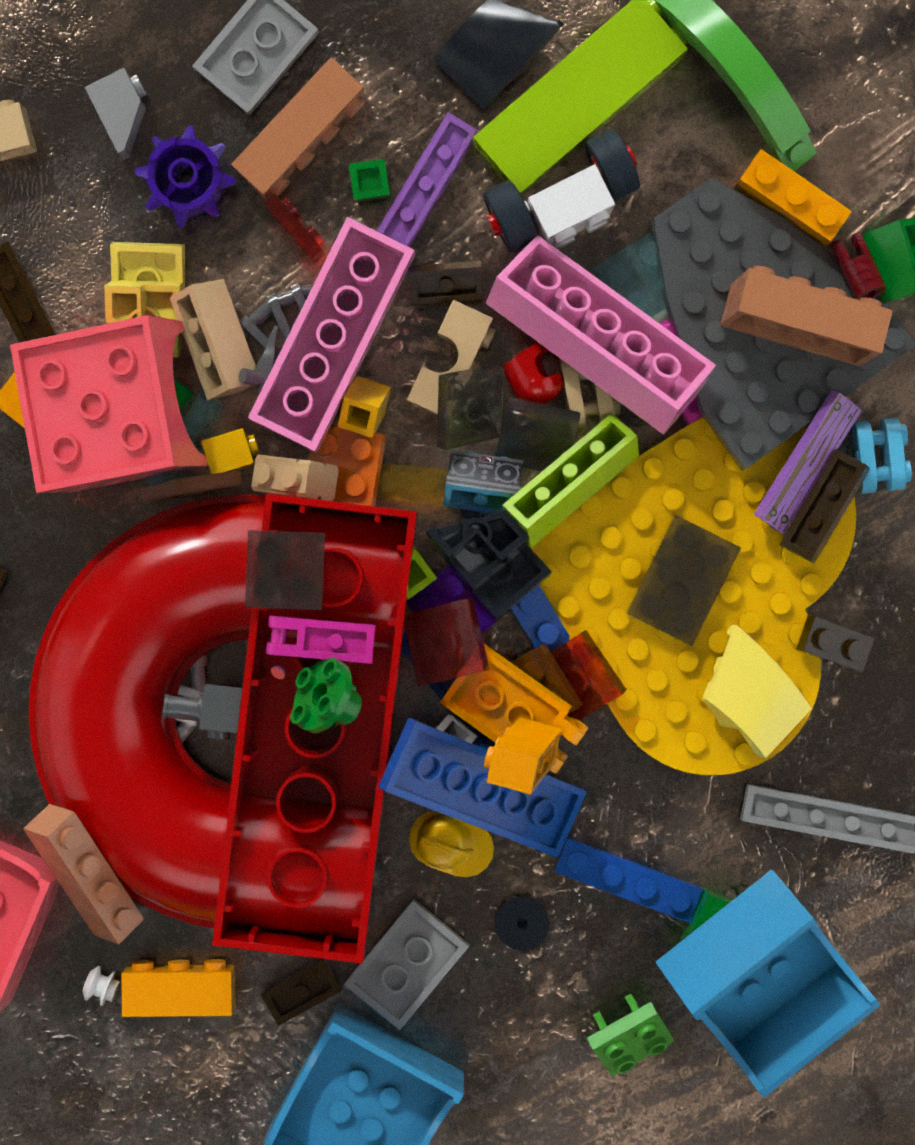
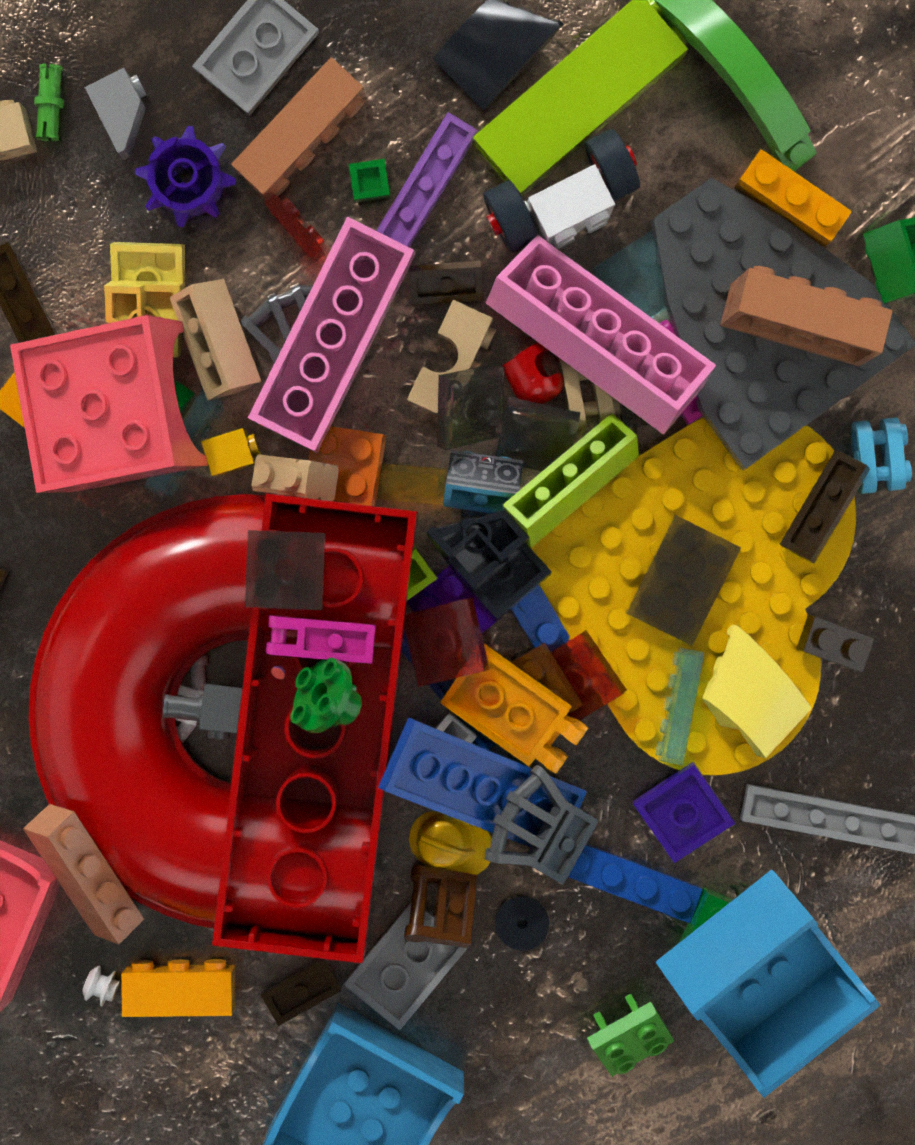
(49, 102): none -> bright green pin
(191, 486): reddish brown tile -> none
(260, 374): dark grey bar -> none
(364, 406): yellow brick -> none
(453, 907): none -> reddish brown plate
(522, 755): light orange brick -> none
(558, 840): none -> dark grey plate
(680, 706): none -> clear light blue piece
(683, 812): none -> dark purple plate
(807, 462): medium lavender tile -> none
(861, 271): dark red hinge -> none

